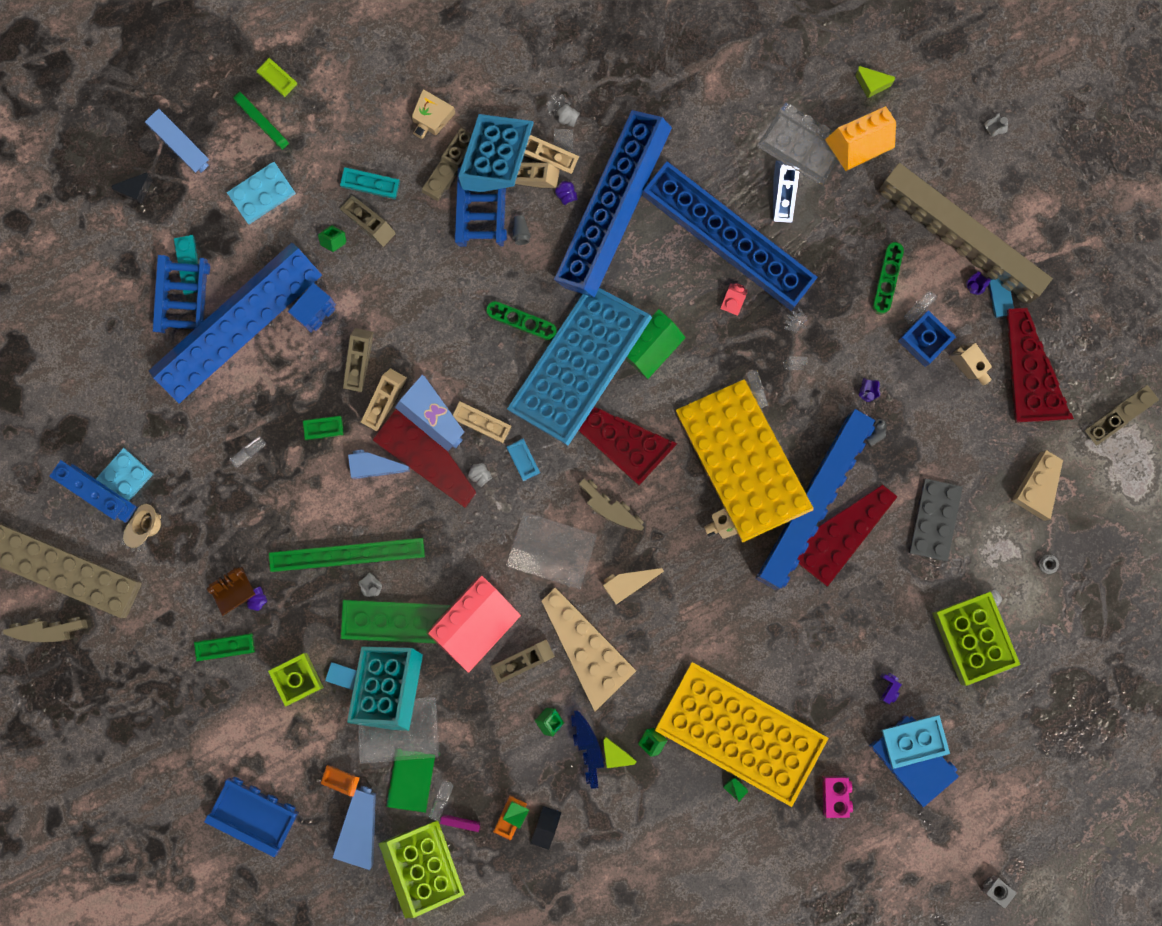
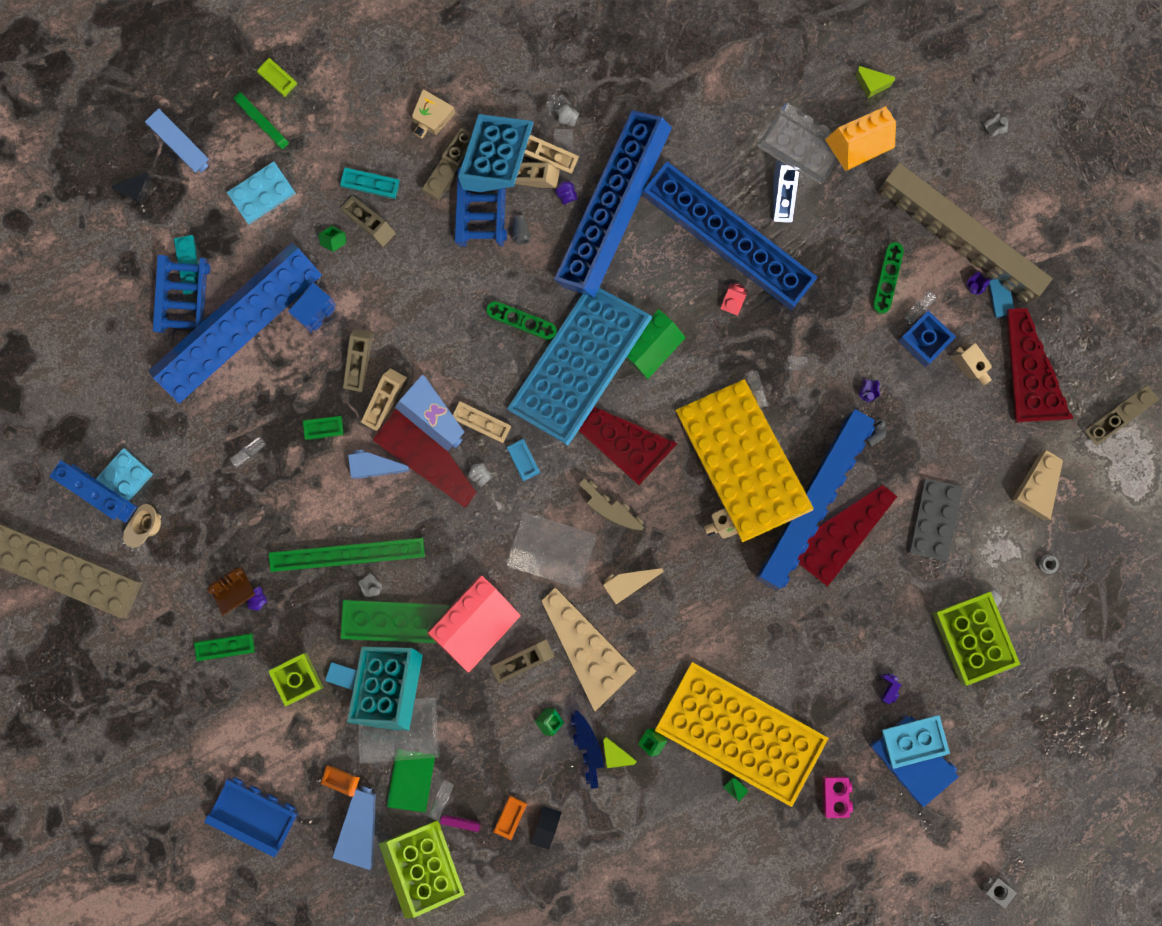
(40, 632): dark tan slope -> none
(516, 814): green slope -> none
(797, 321): clear piece -> none

